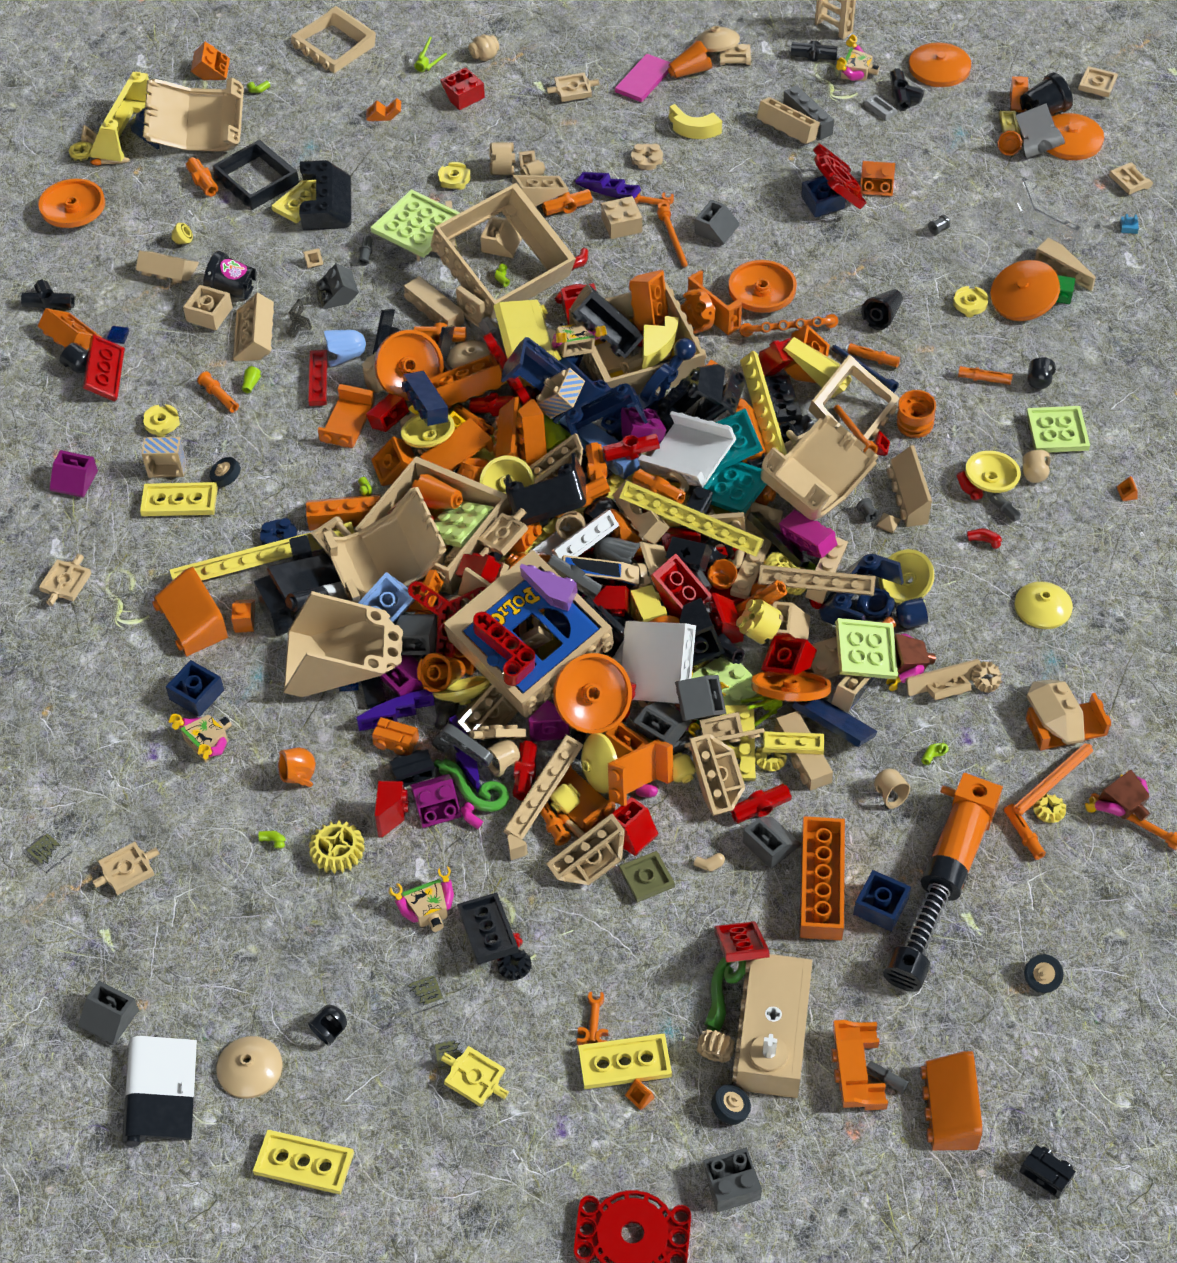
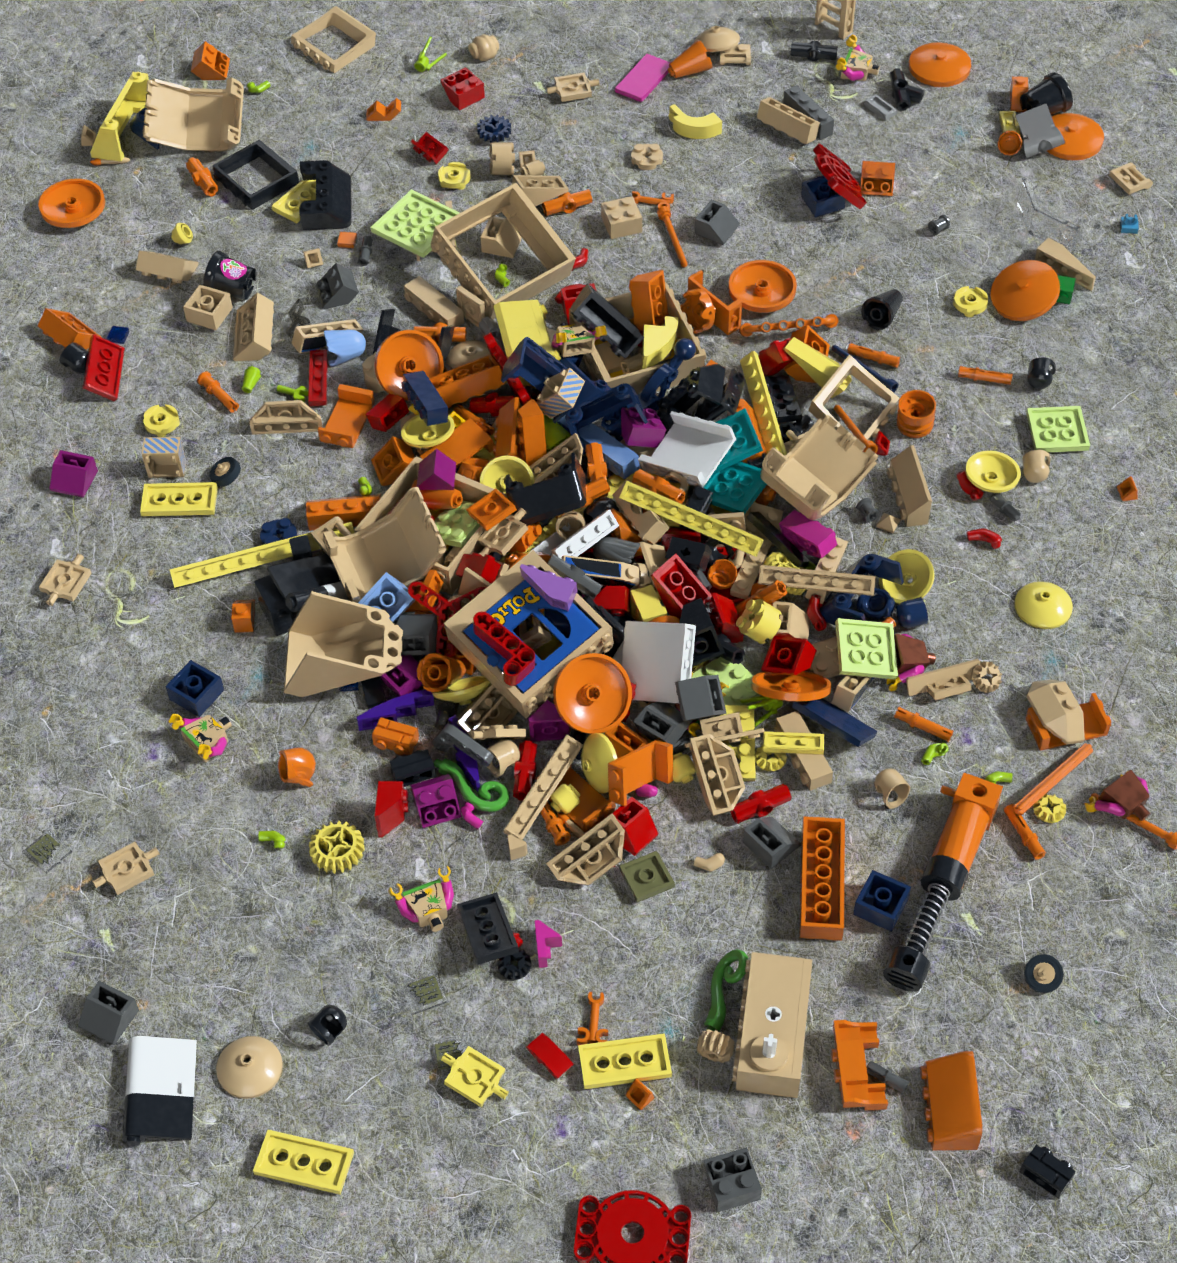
(47, 298): black piece -> none
(76, 149): light yellow gear -> none
(191, 612): orange windscreen -> none
(285, 418): none -> tan wedge
(297, 394): none -> lime bar
(312, 336): none -> tan slope
(347, 239): none -> orange tile
(430, 147): none -> red bracket
(436, 472): none -> magenta slope
(491, 509): none -> orange tile
(494, 128): none -> dark blue gear
(546, 939): none -> dark pink slope
(550, 1055): none -> red slope
(604, 185): dark purple slope -> none
(631, 447): red piece -> none
(731, 1104): black wheel -> none
(741, 941): red tile -> none
(814, 613): none -> red arm
(923, 724): none -> orange pin
(998, 776): none -> lime arm
(1098, 81): tan plate -> none

